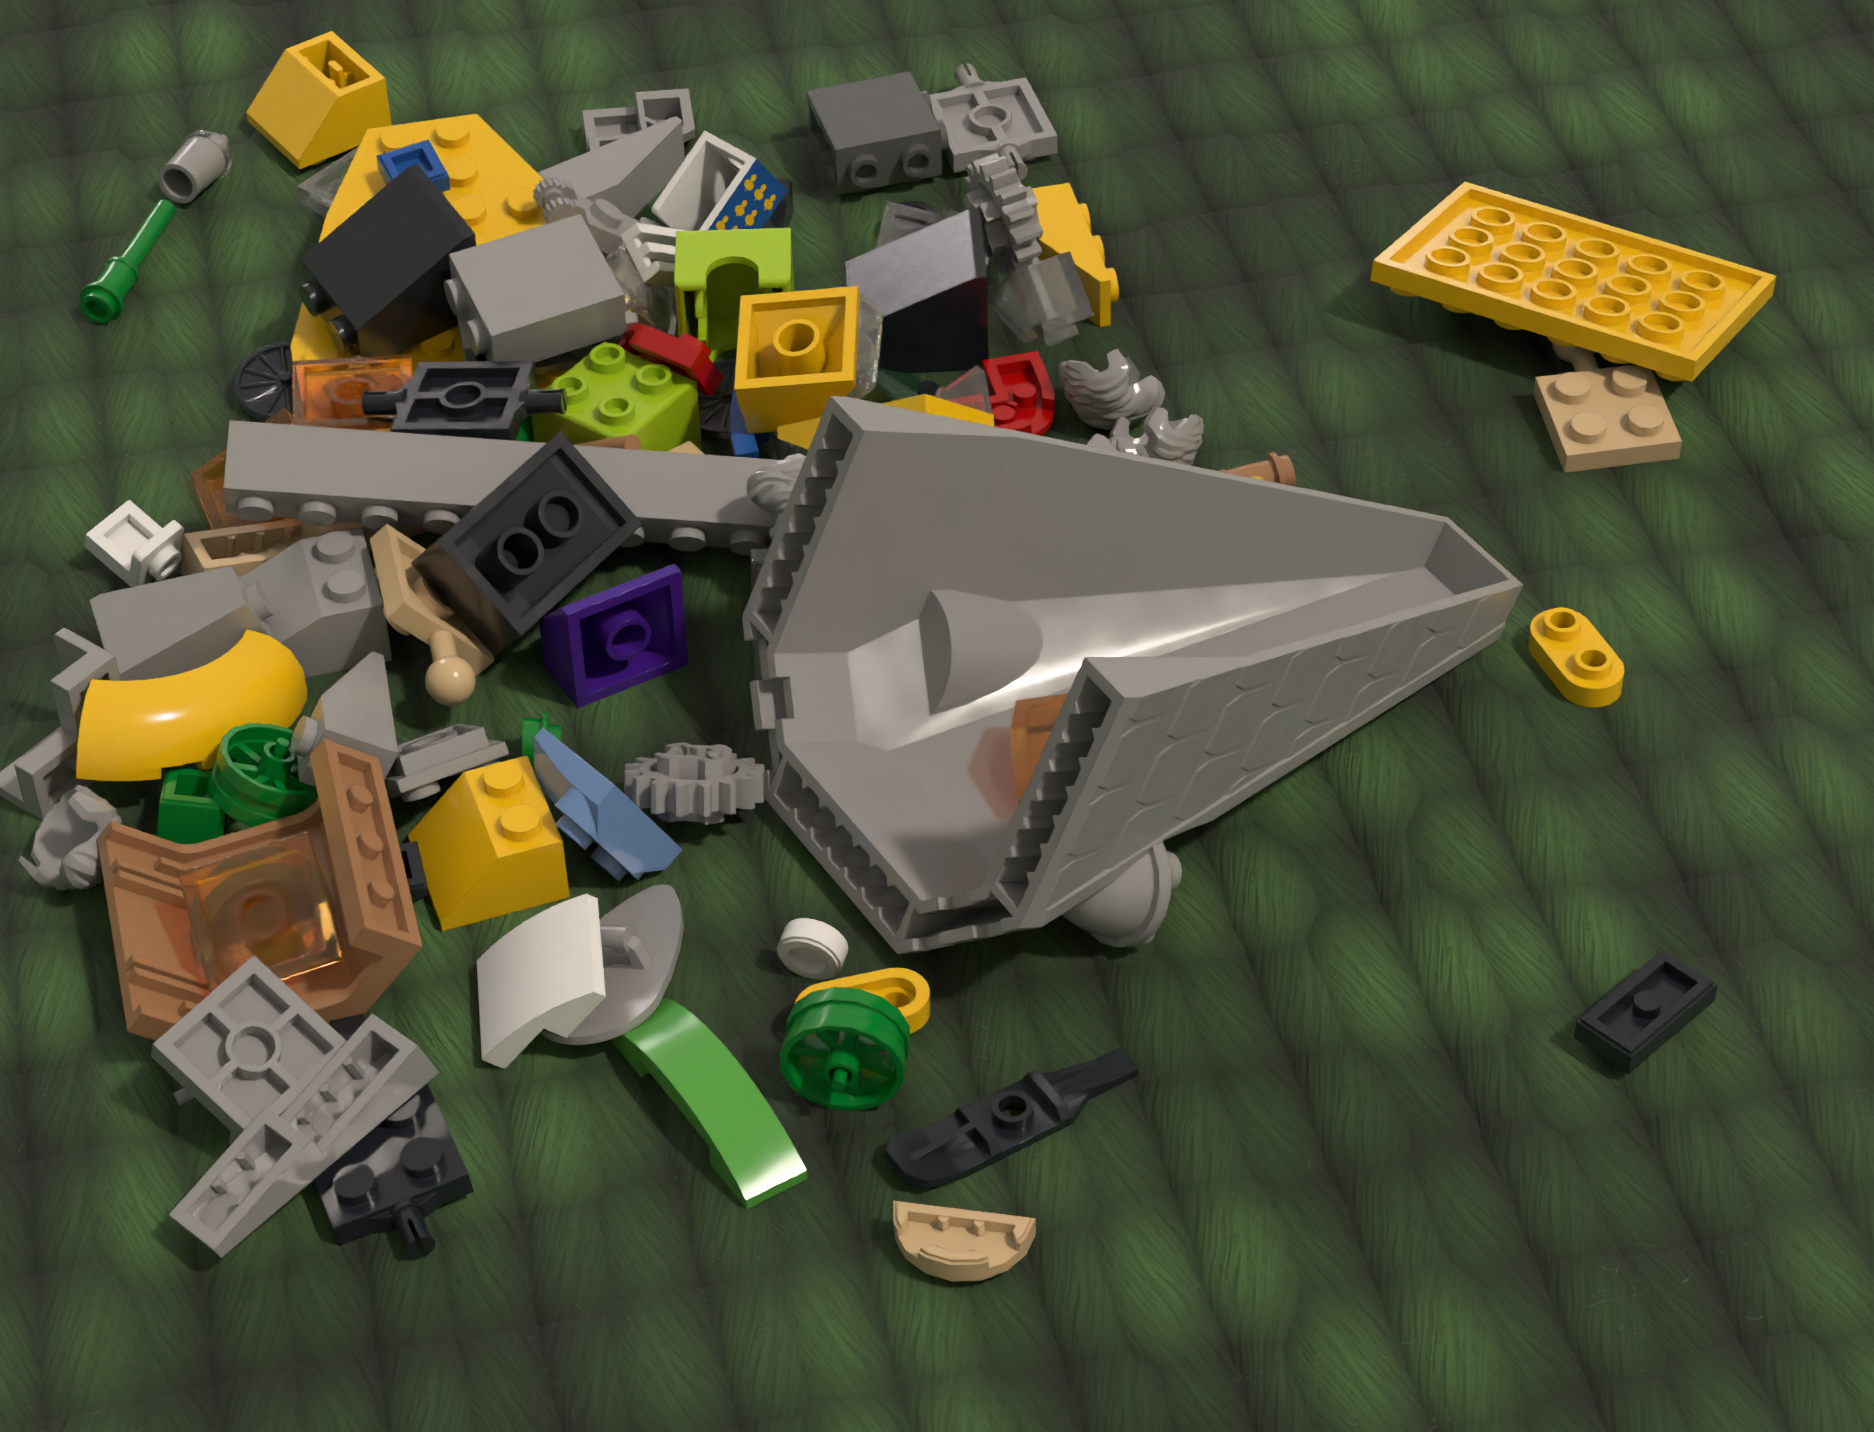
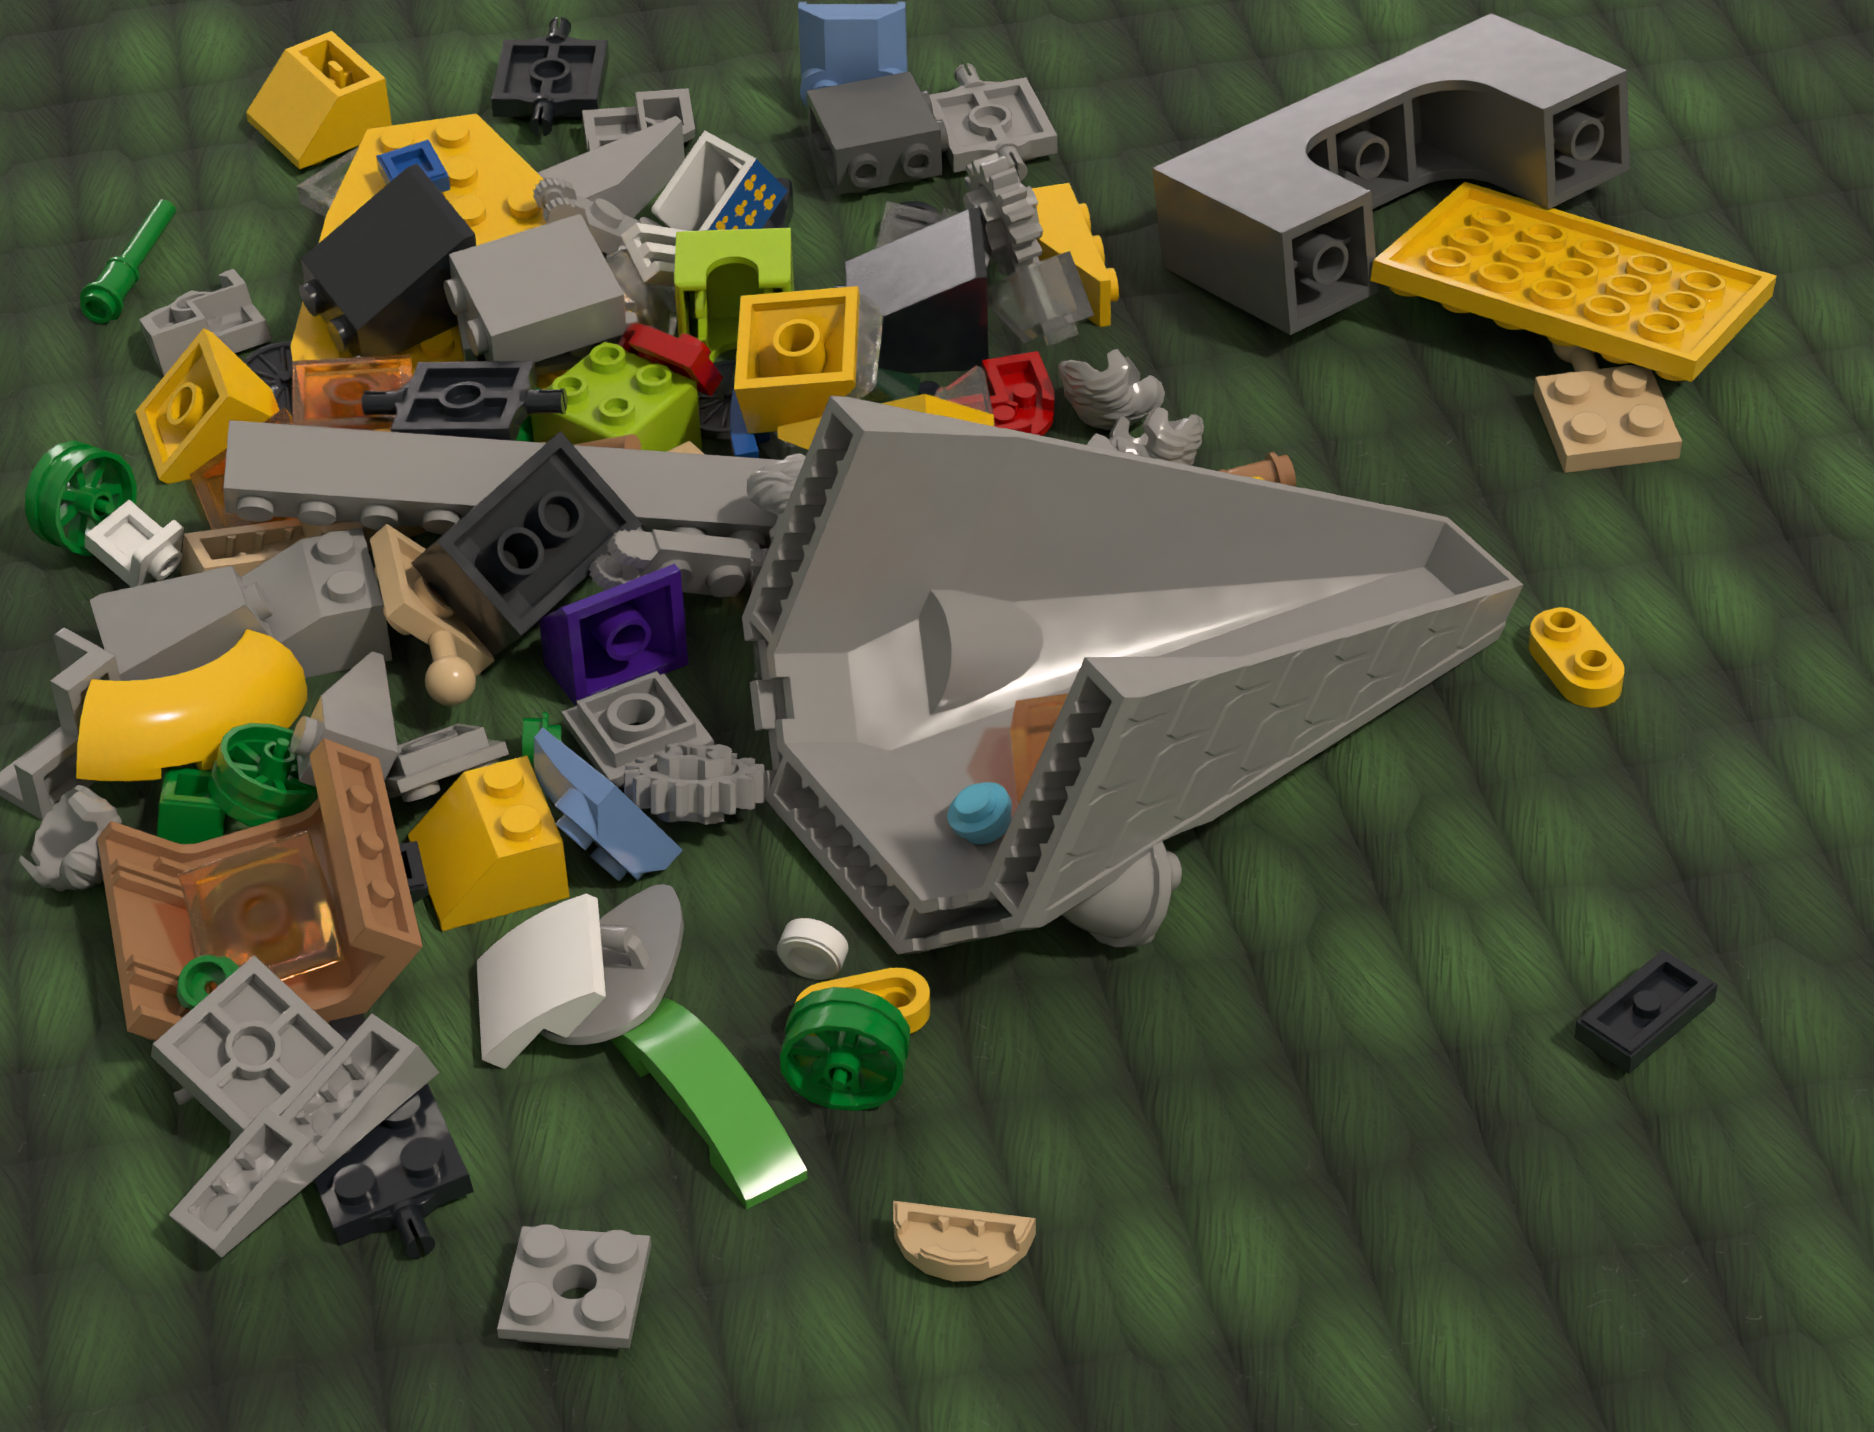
(63, 494): none -> green wheel
(192, 405): none -> yellow slope
(196, 165): light grey piece -> none
(199, 974): none -> green plate
(223, 312): none -> light grey slope
(550, 77): none -> black plate
(562, 1259): none -> light grey piece
(604, 731): none -> light grey piece
(706, 562): none -> light grey hinge
(850, 43): none -> medium blue slope
(980, 813): none -> medium azure plate
(983, 1135): black piece -> none
(1287, 202): none -> dark grey arch

